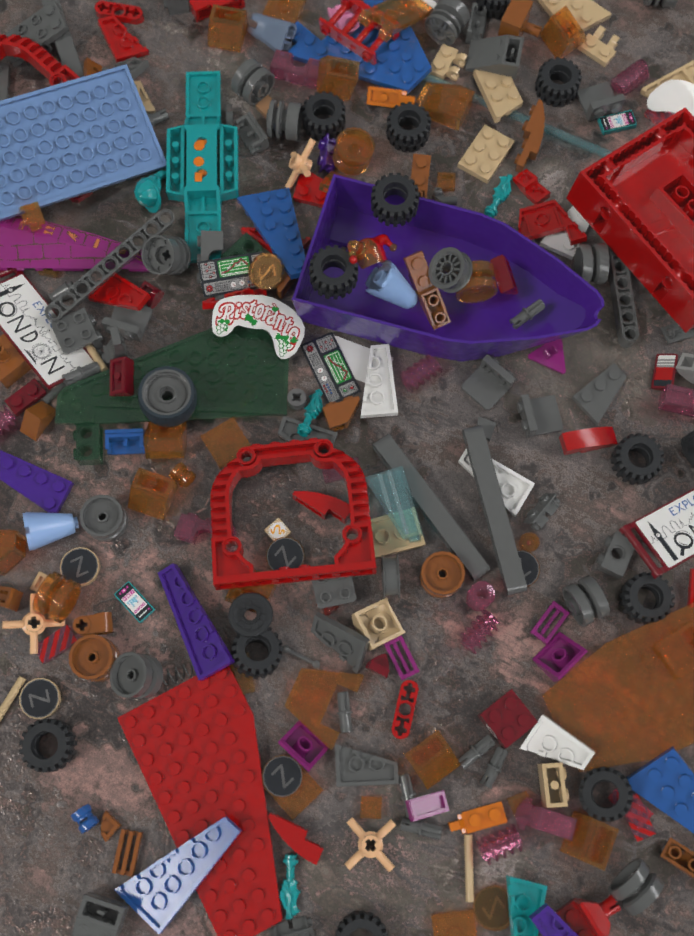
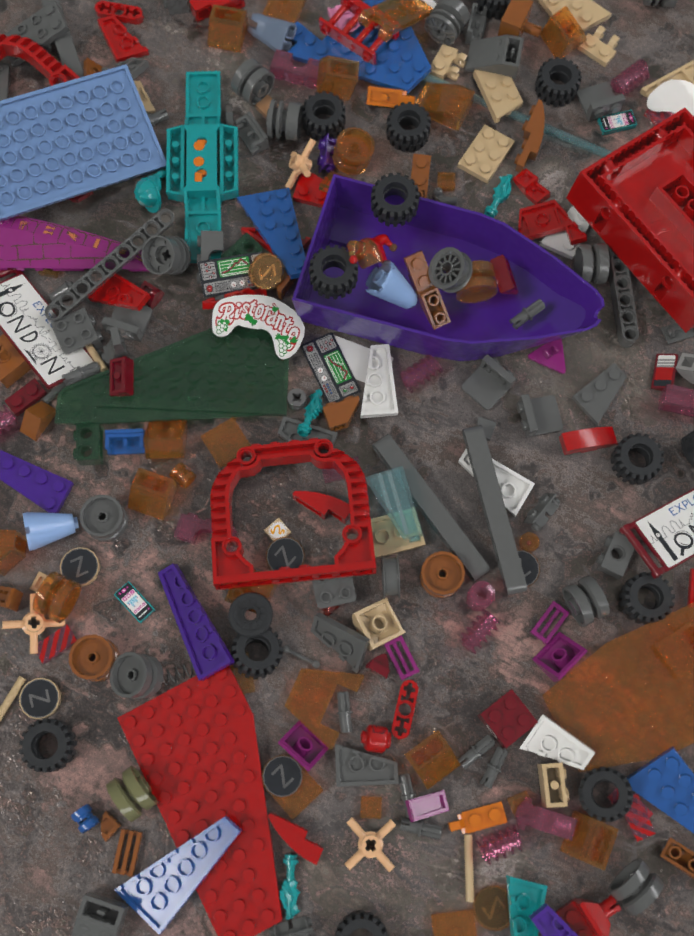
(32, 216): clear orange brick -> none
(97, 624): dark orange piece -> none
(131, 793): none -> olive wheel
(162, 383): dark grey wheel -> none
(376, 738): none -> red head

